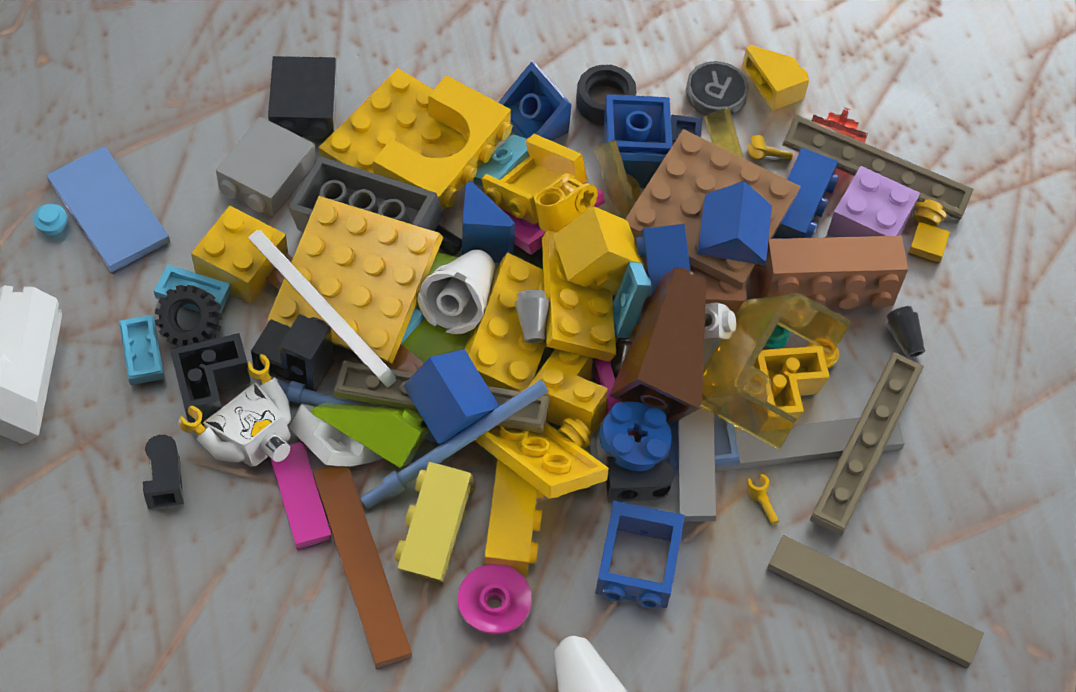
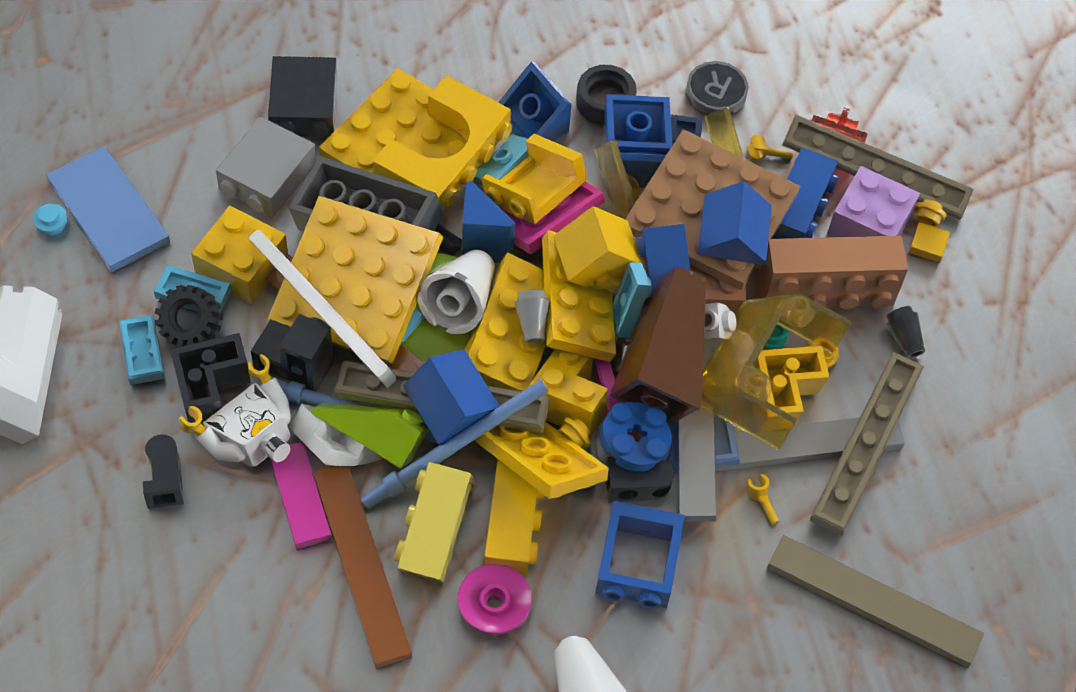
(563, 202): yellow piece -> none
(775, 76): yellow slope -> none

